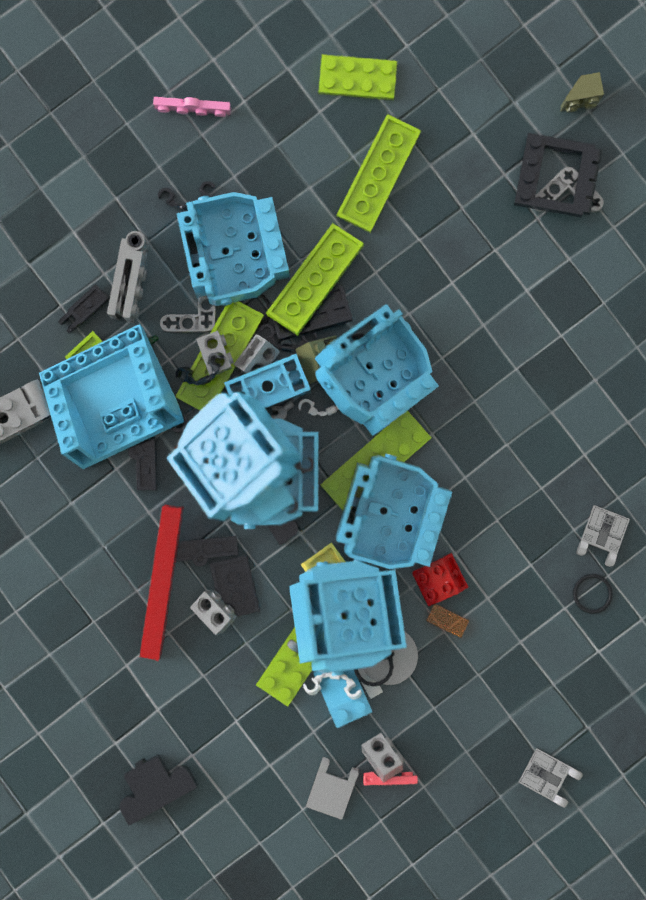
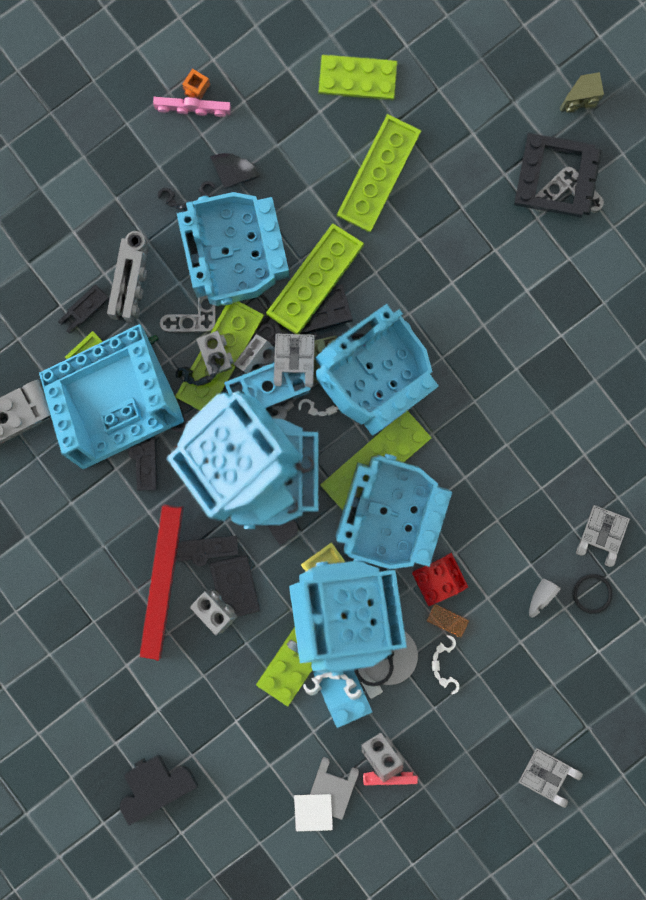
(195, 84): none -> orange brick
(233, 169): none -> black brick
(294, 355): none -> light grey flag
(313, 812): none -> white sticker
(436, 667): none -> white piece
(542, 596): none -> light grey brick

